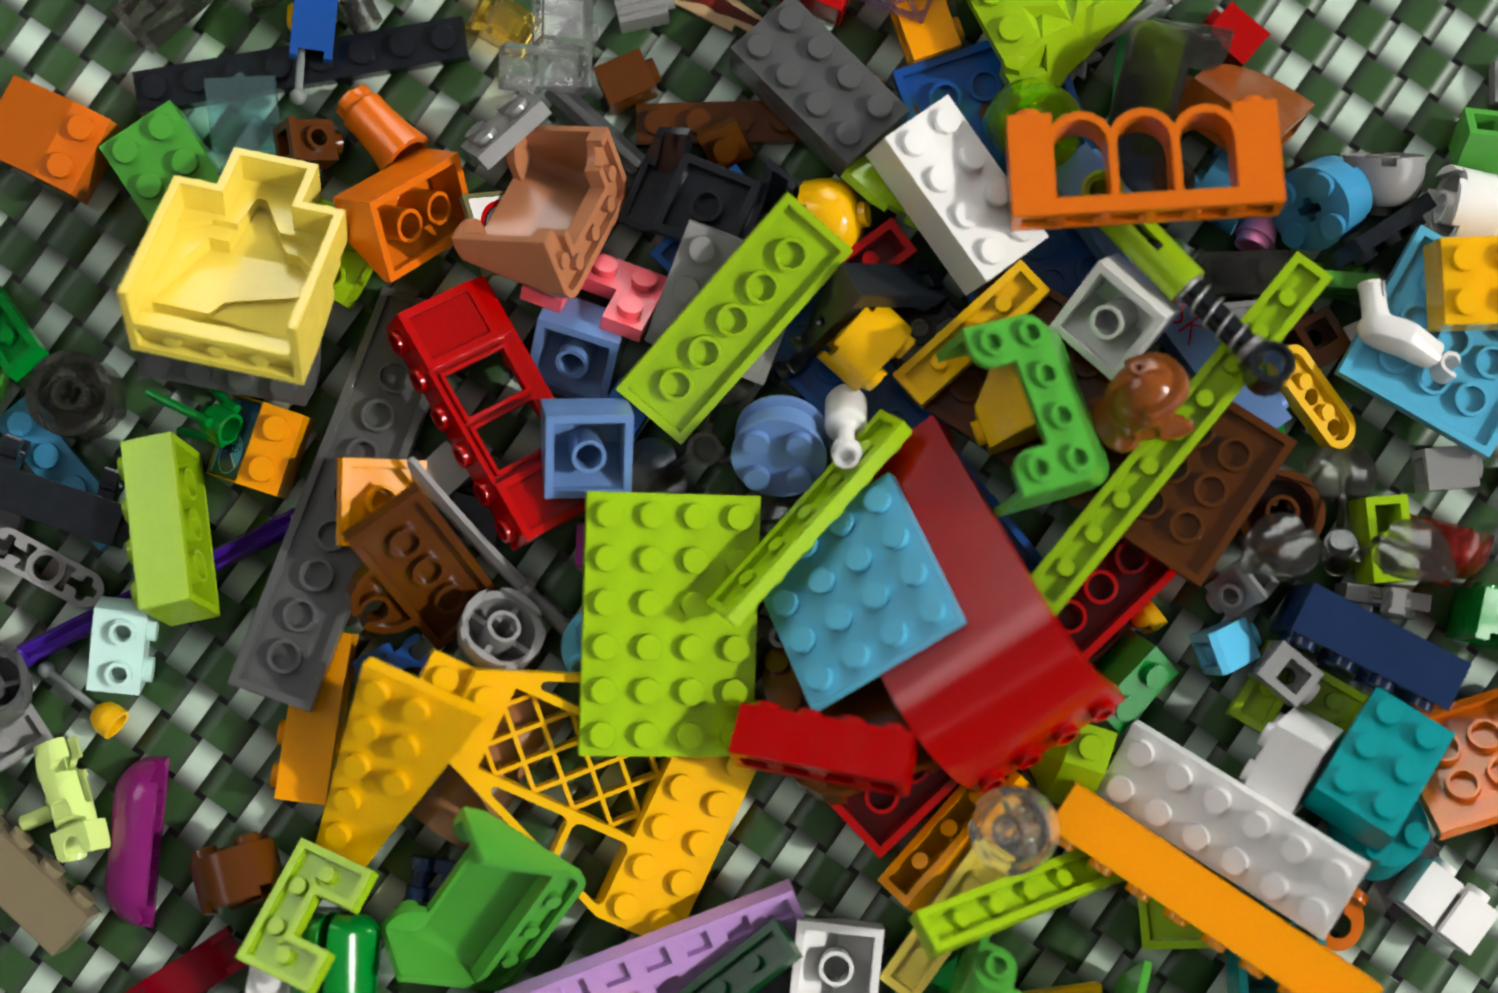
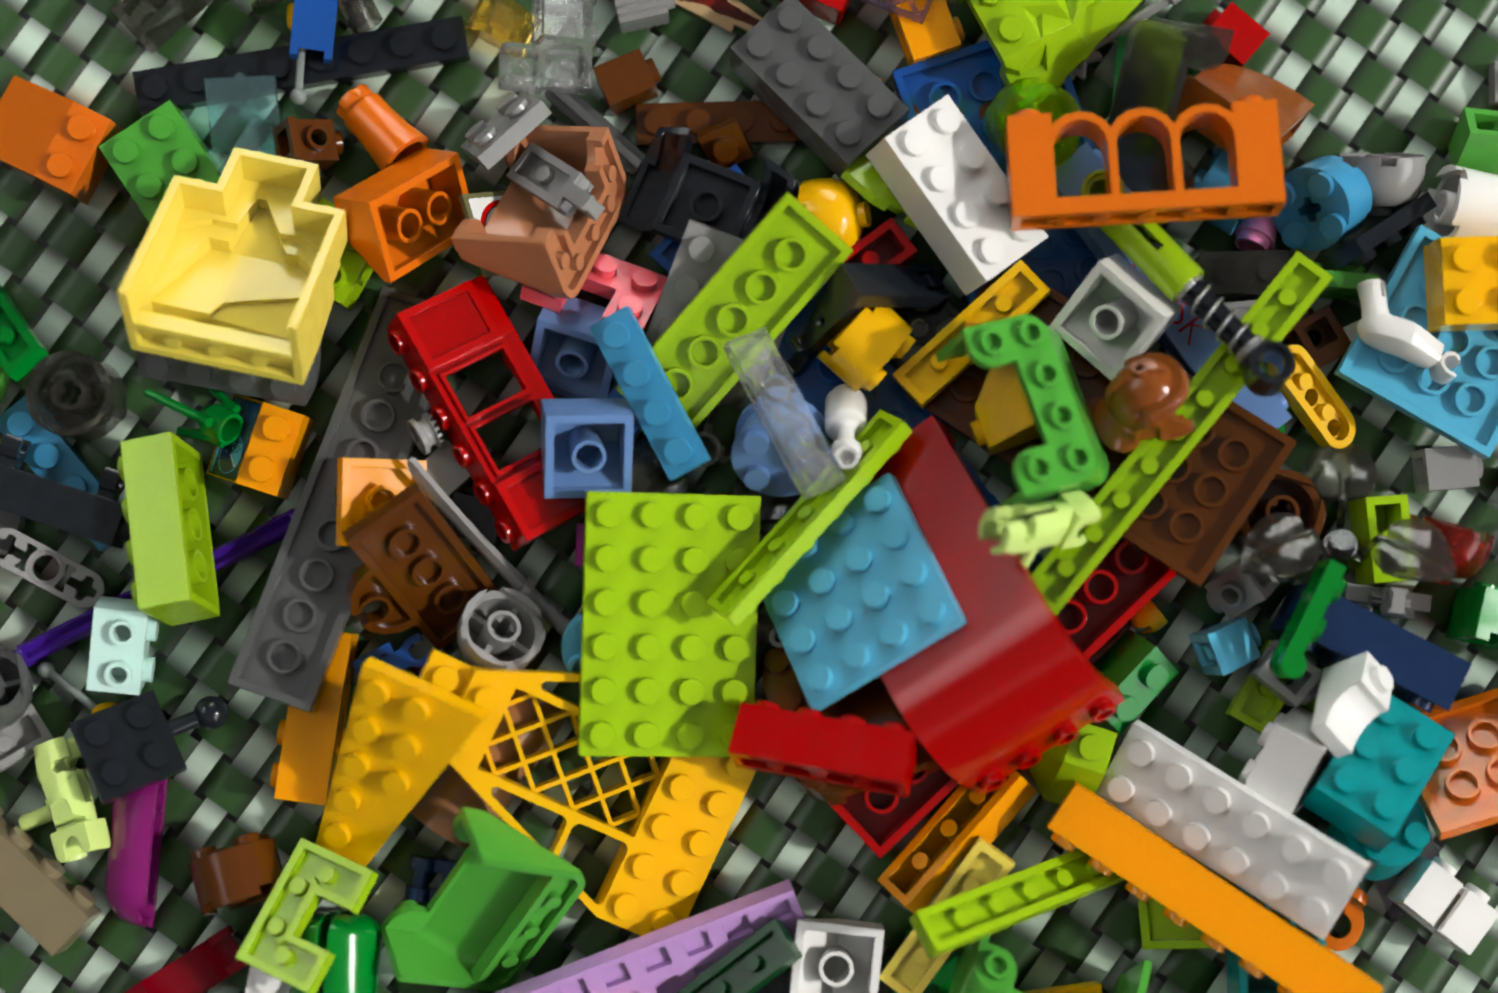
(135, 745): none -> black plate
(425, 434): none -> light grey bush
(554, 183): none -> light grey hinge
(649, 393): none -> dark azure plate
(784, 413): none -> clear plate
(1014, 829): clear cylinder -> none
(1038, 525): none -> yellowish green piece
(1306, 621): none -> green plate
(1348, 700): none -> white arch

